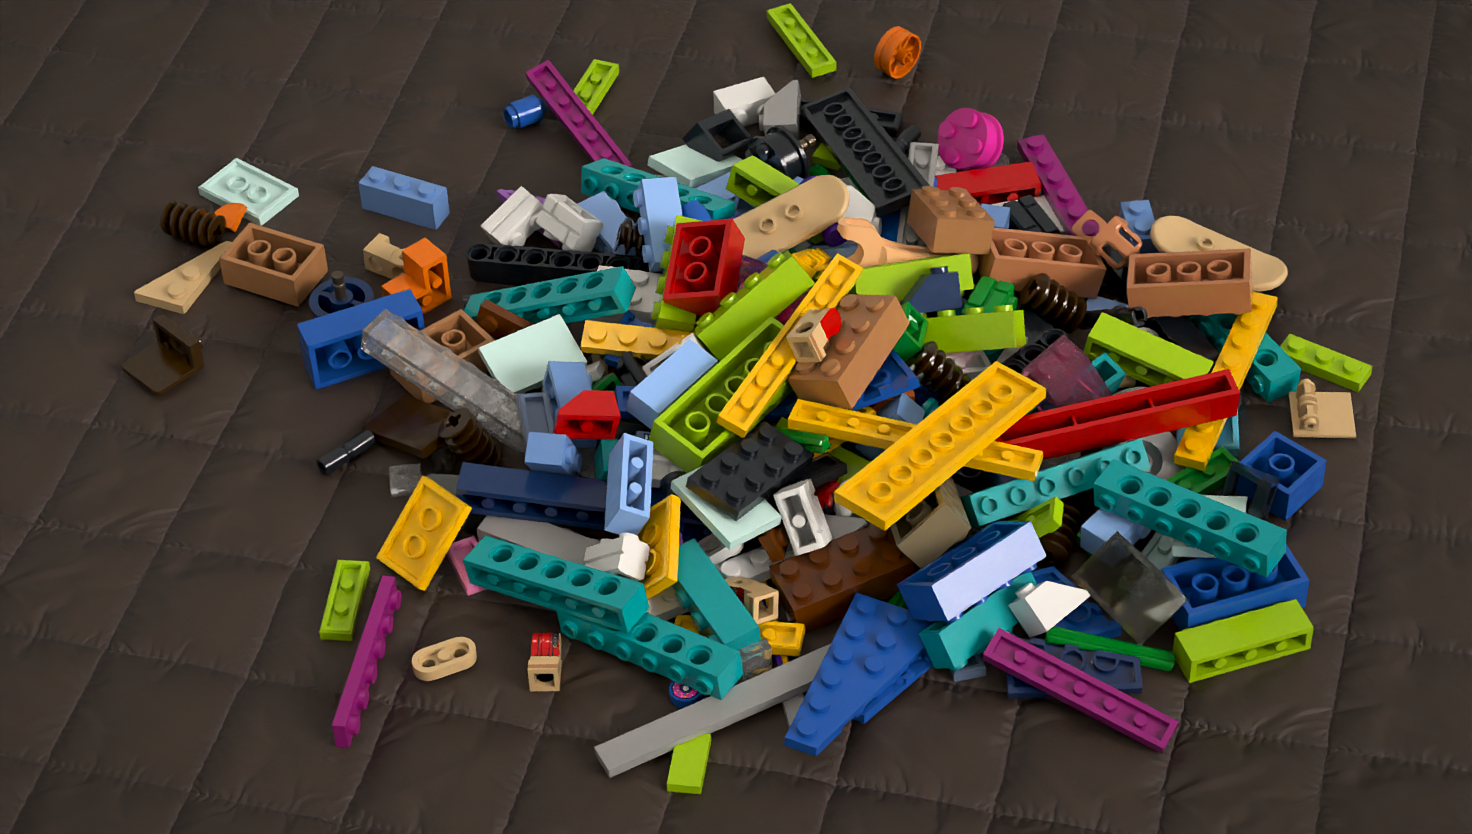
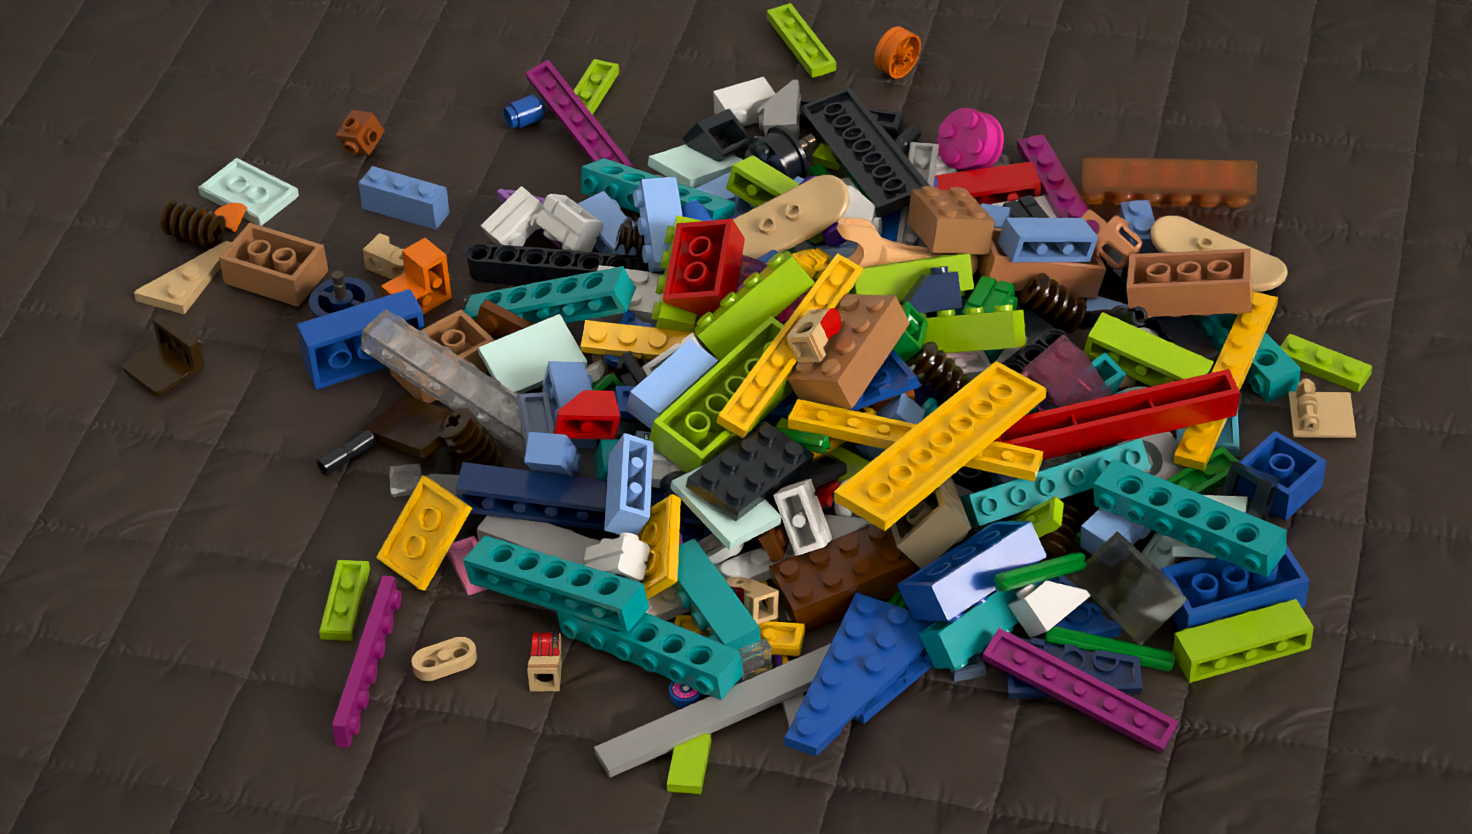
(360, 133): none -> dark orange brick
(1039, 572): none -> green axle
(1047, 239): none -> medium blue brick
(1168, 180): none -> clear orange brick

